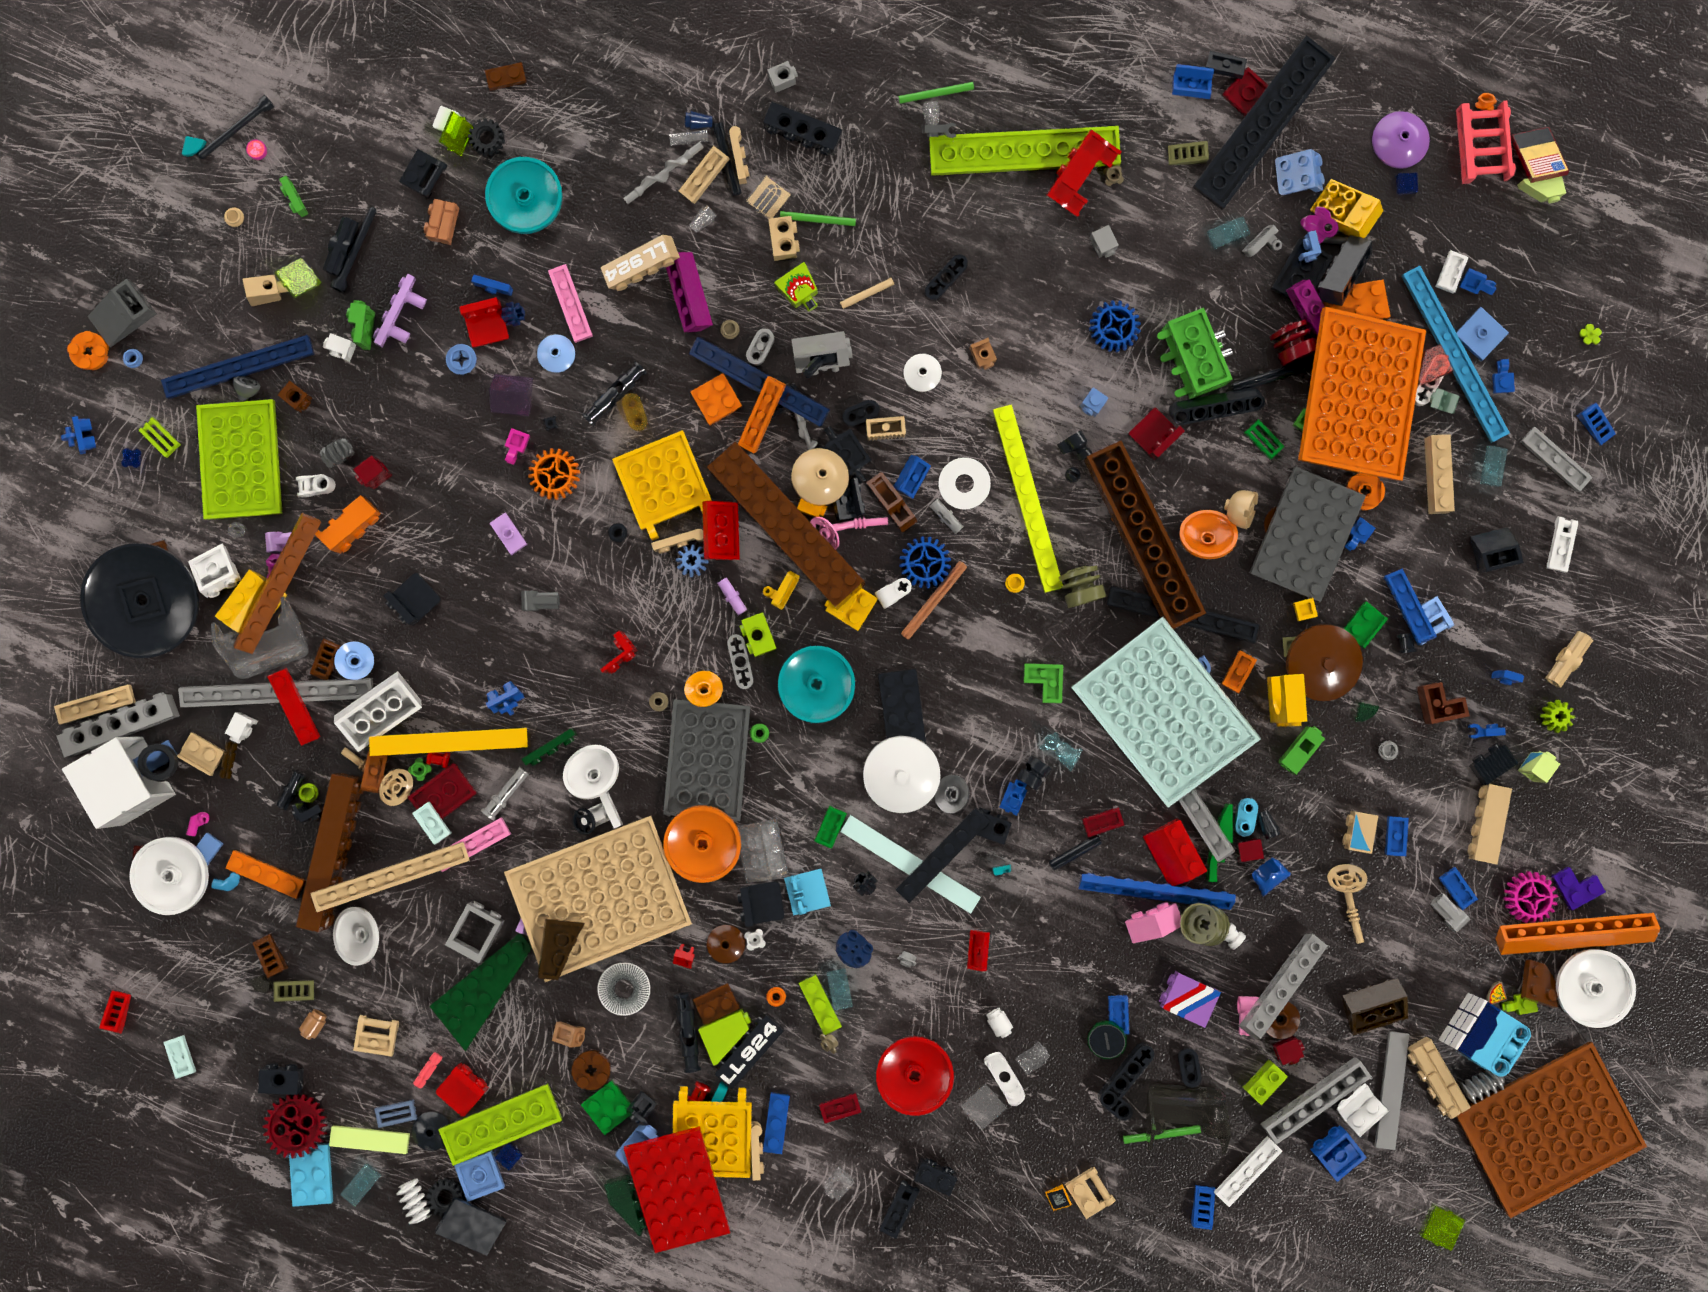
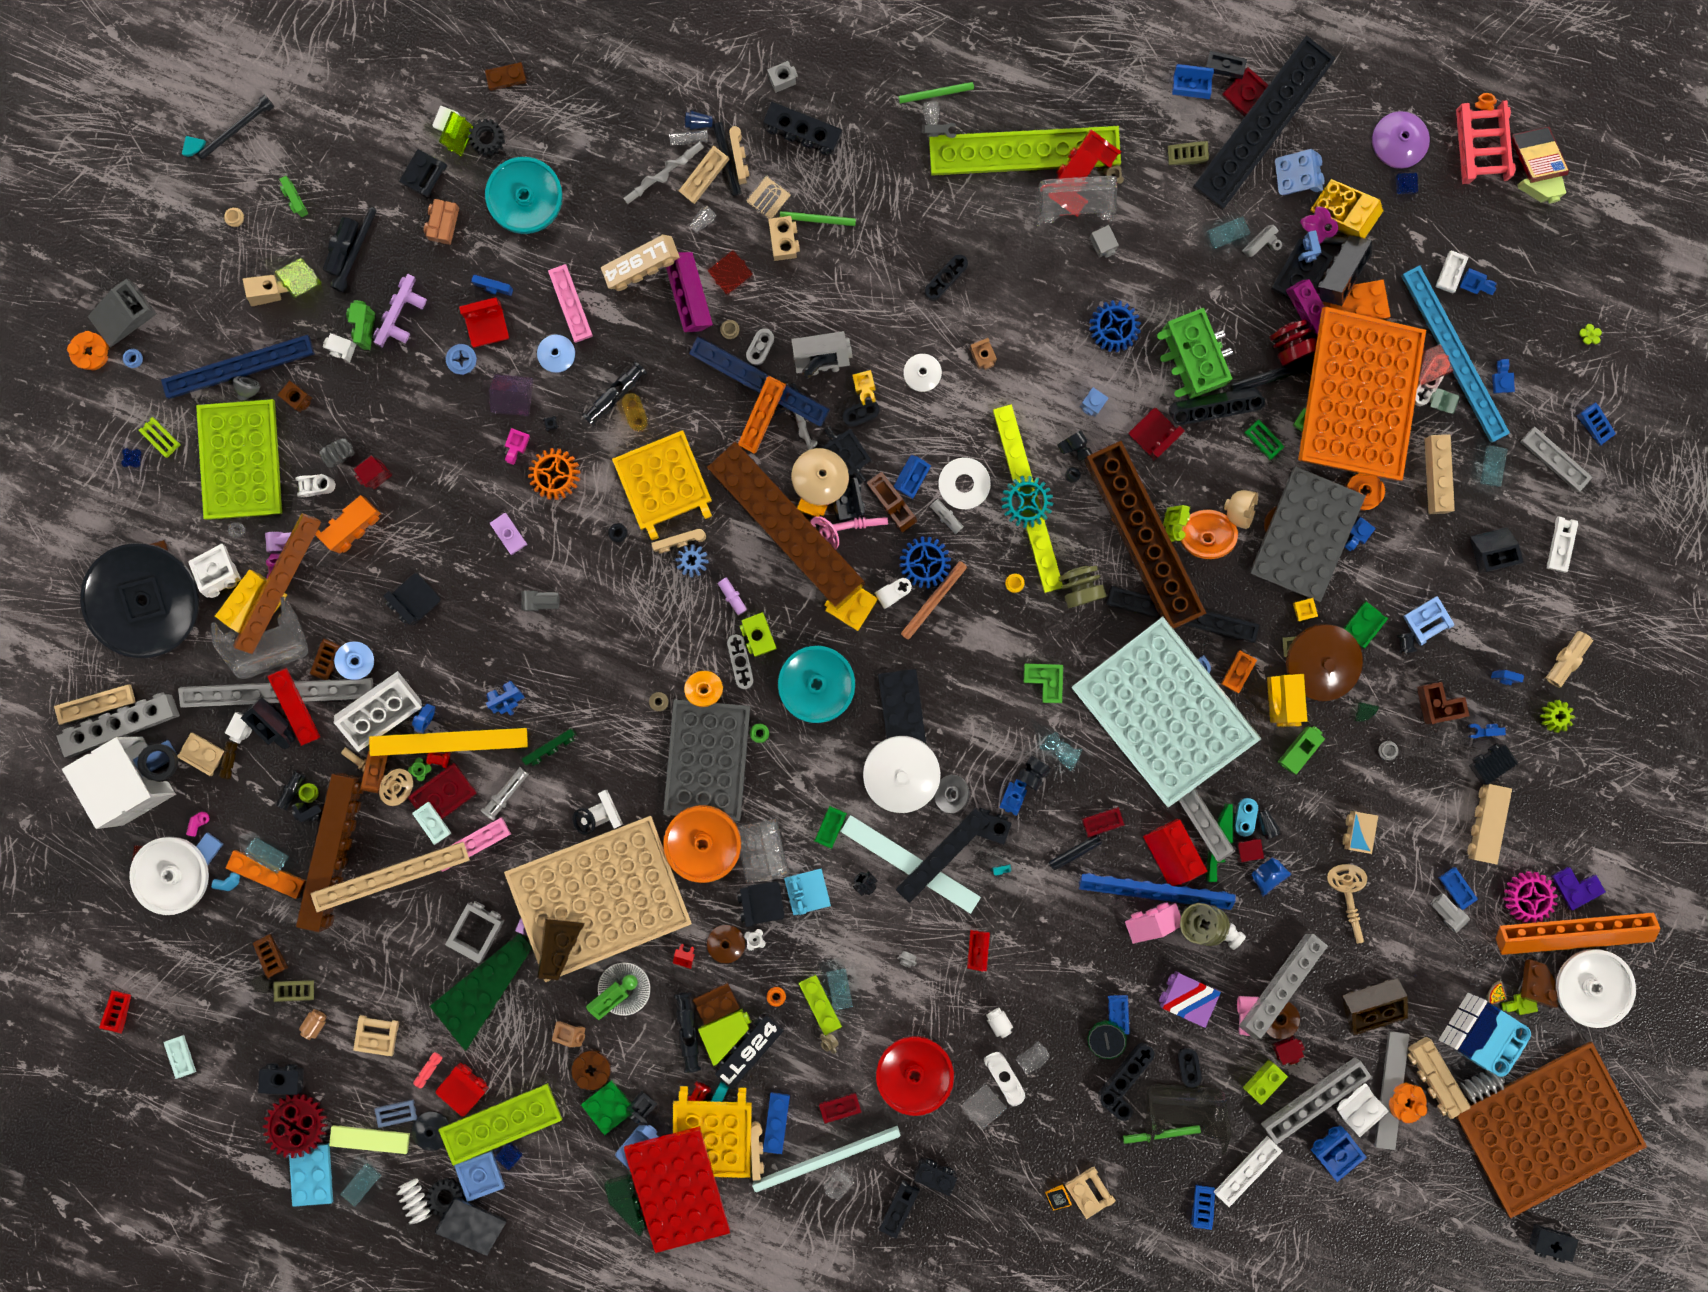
(80, 426): blue hips -> none
(256, 149): tile -> none
(266, 855): none -> clear light blue plate
(268, 724): none -> black hinge
(356, 936): white dish -> none
(424, 718): none -> blue plate
(513, 313): dark blue gear -> none
(584, 766): white dish -> none
(611, 997): none -> bright green plate
(622, 643): red bracket -> none
(716, 399): orange plate -> none
(721, 530): red plate -> none
(730, 272): none -> clear red piece
(780, 597): yellow piece -> none
(798, 287): lime torso -> none
(827, 1158): none -> light aqua tile
(852, 956): dark blue plate -> none
(864, 385): none -> yellow plate
(866, 293): tan bar -> none
(885, 428): tan brick -> none
(1020, 495): none -> teal gear
(1076, 197): none -> clear windscreen
(1174, 520): none -> lime plate
(1396, 836): blue plate -> none
(1410, 606): blue tile -> none
(1417, 1103): none -> orange plate
(1443, 1228): clear neon green piece -> none
(1481, 334): medium blue plate -> none
(1539, 766): yellowish green brick -> none
(1564, 1244): none -> black brick

